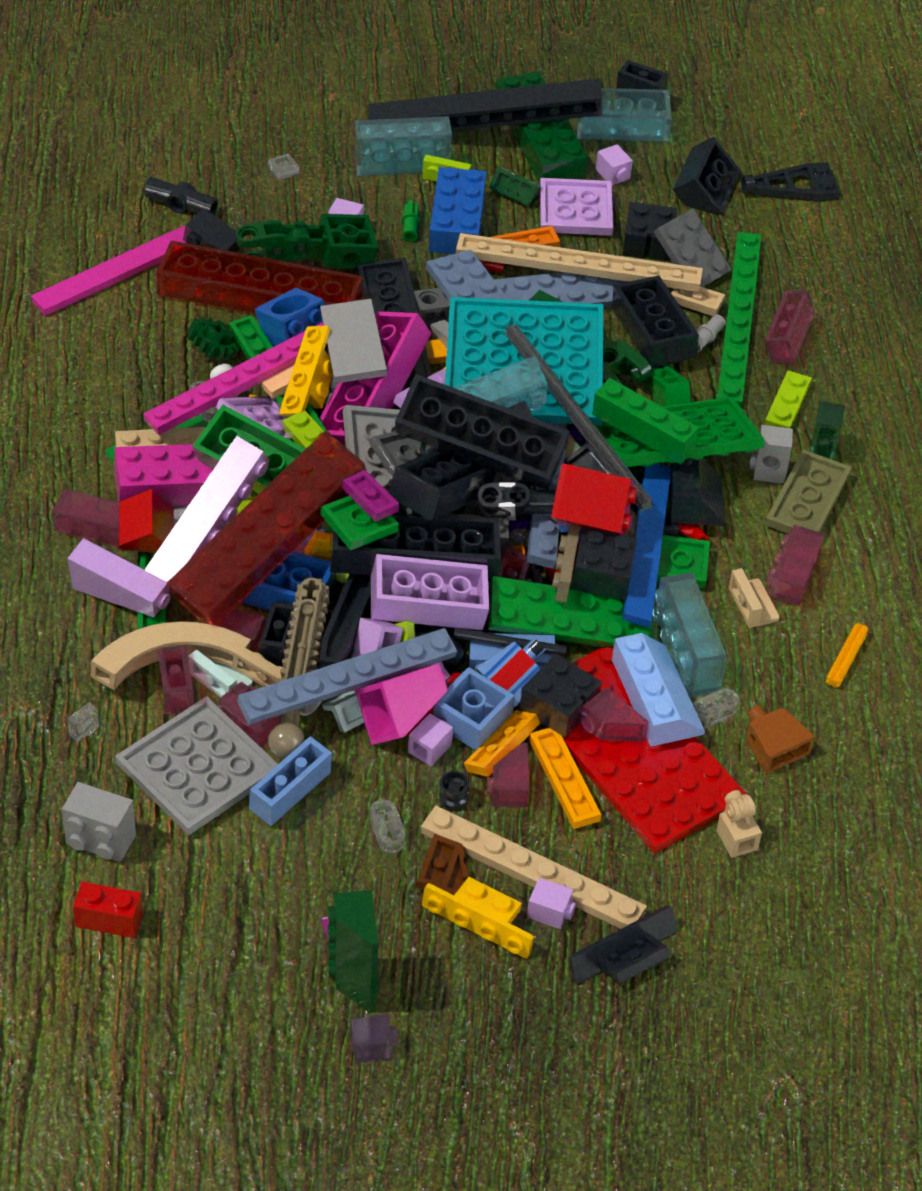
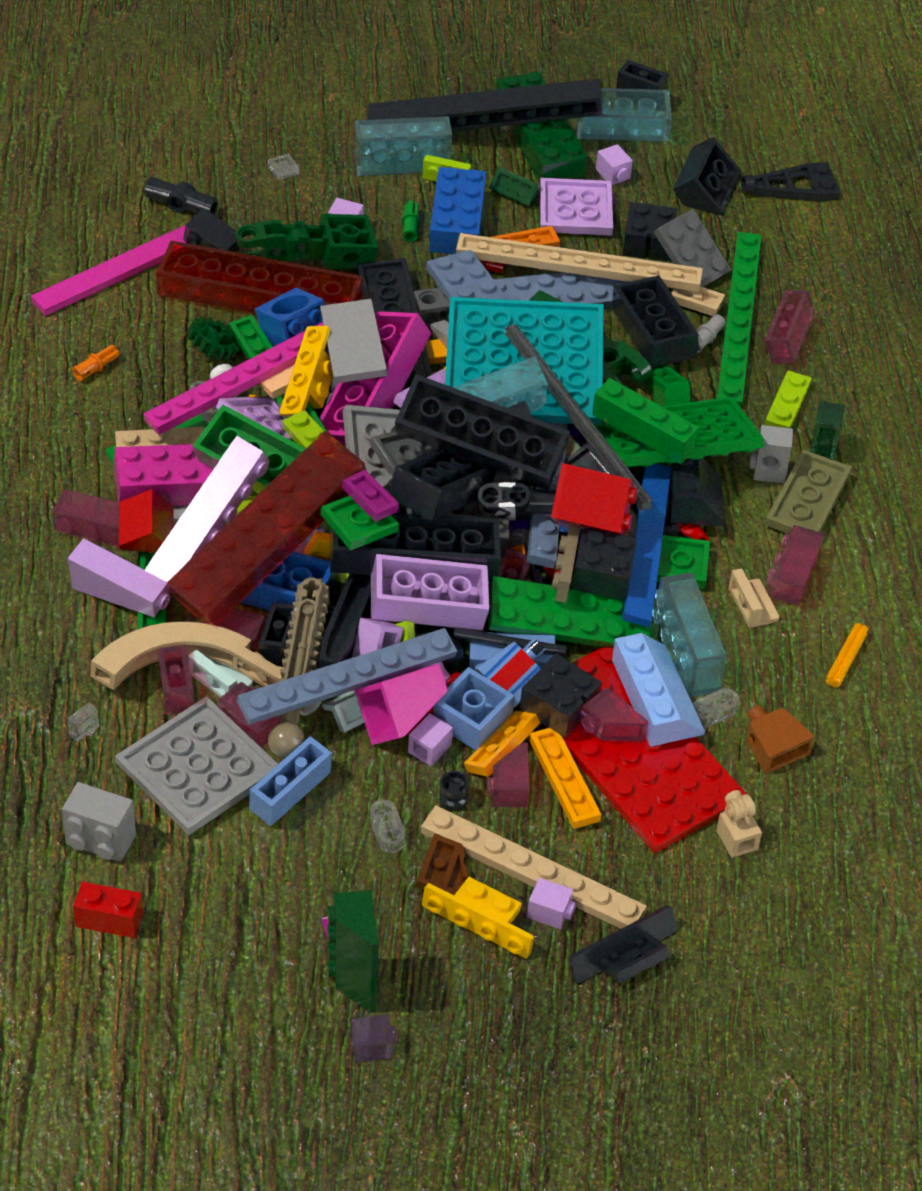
(95, 362): none -> orange axle

